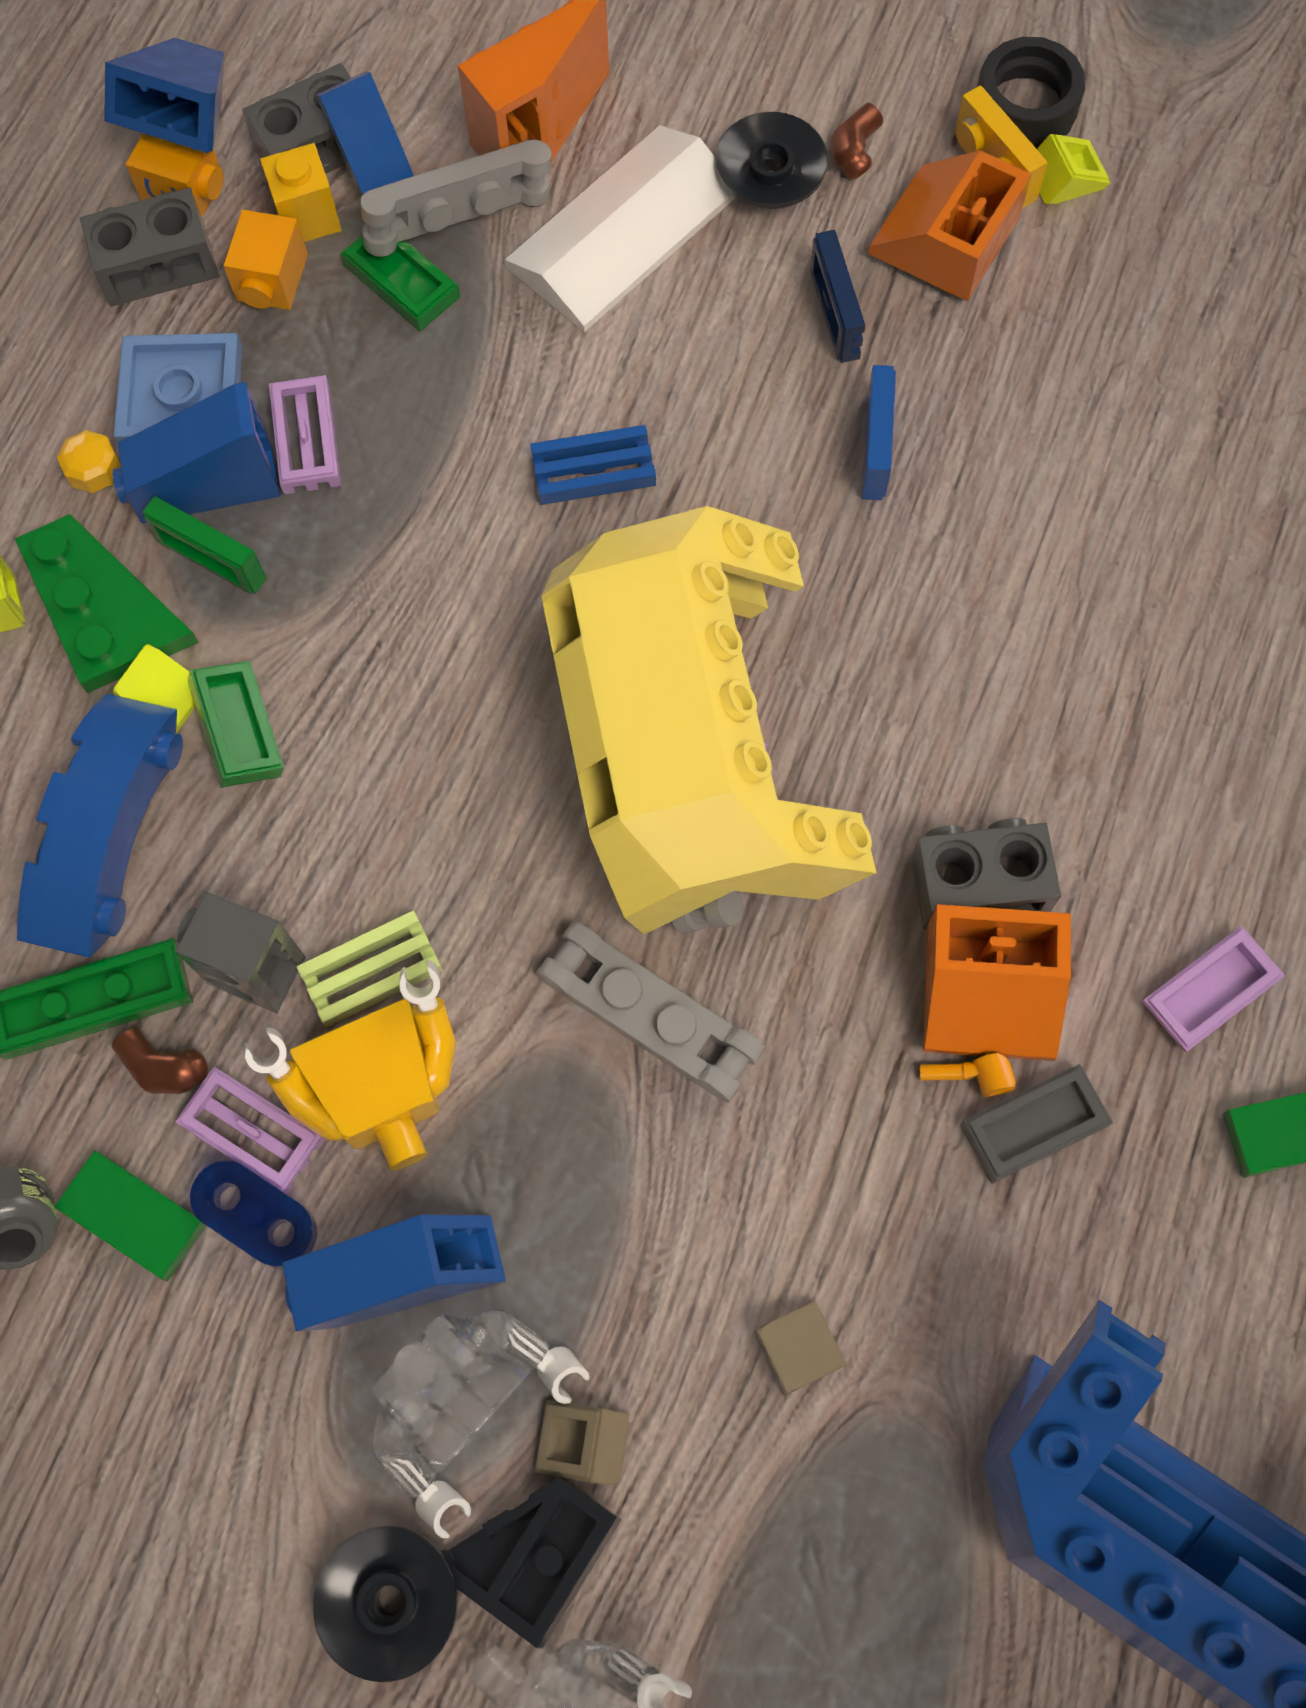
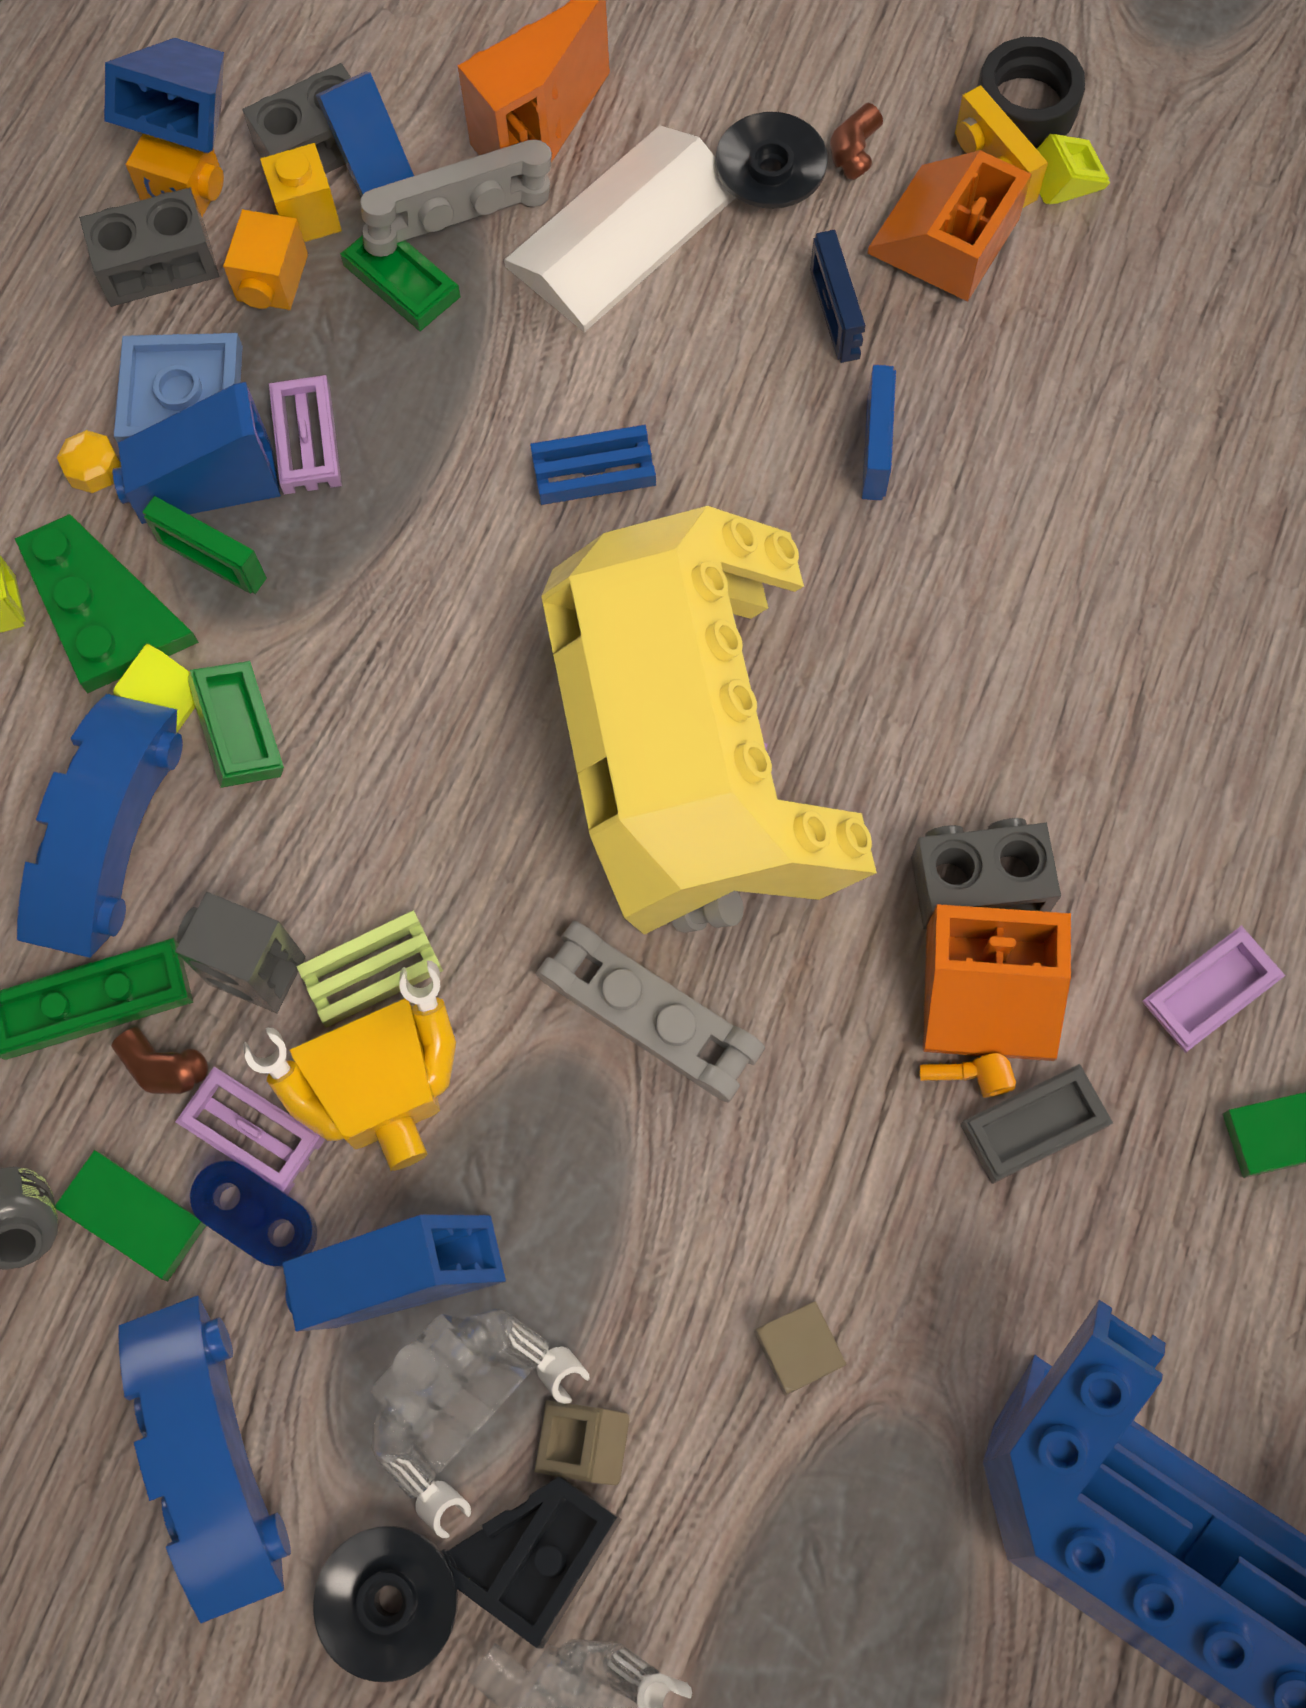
(196, 1460): none -> blue brick

